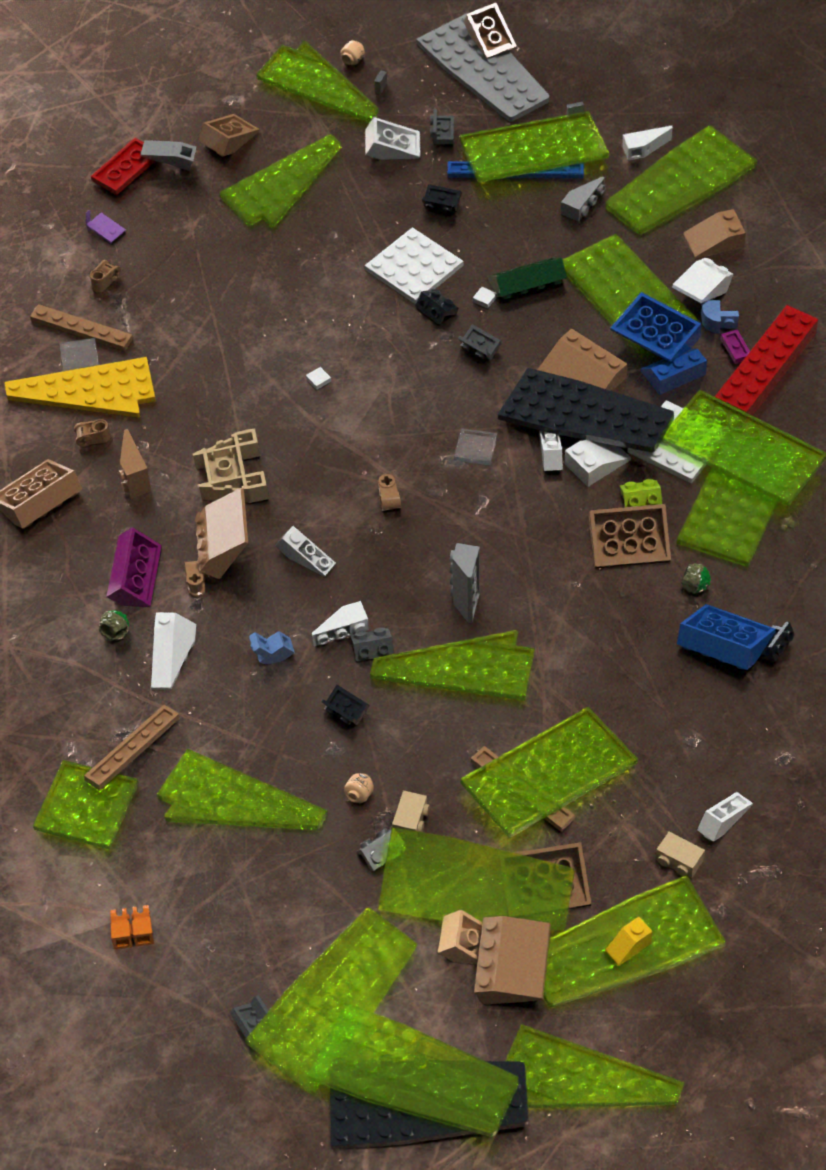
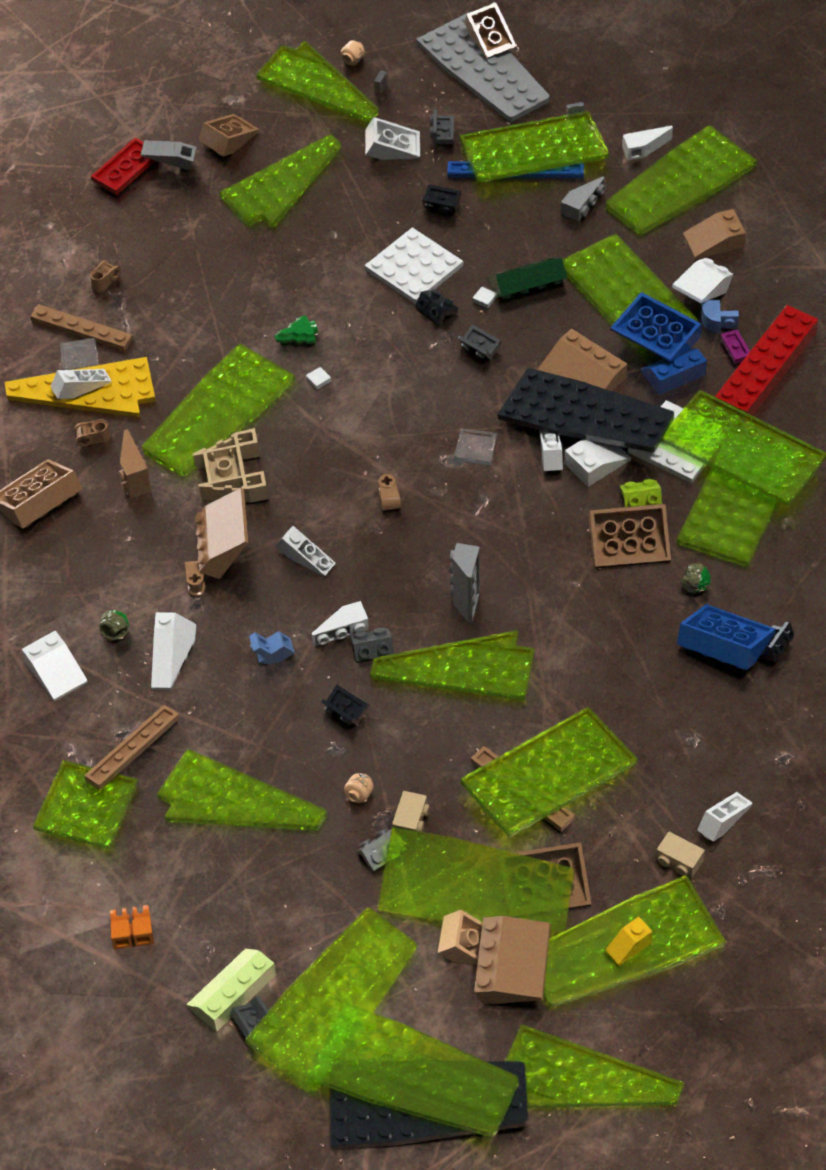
(54, 666): none -> white slope
(78, 382): none -> white slope
(104, 227): medium lavender piece -> none
(134, 569): magenta slope -> none
(217, 408): none -> clear neon green wing
(232, 988): none -> yellowish green slope
(299, 331): none -> green rock

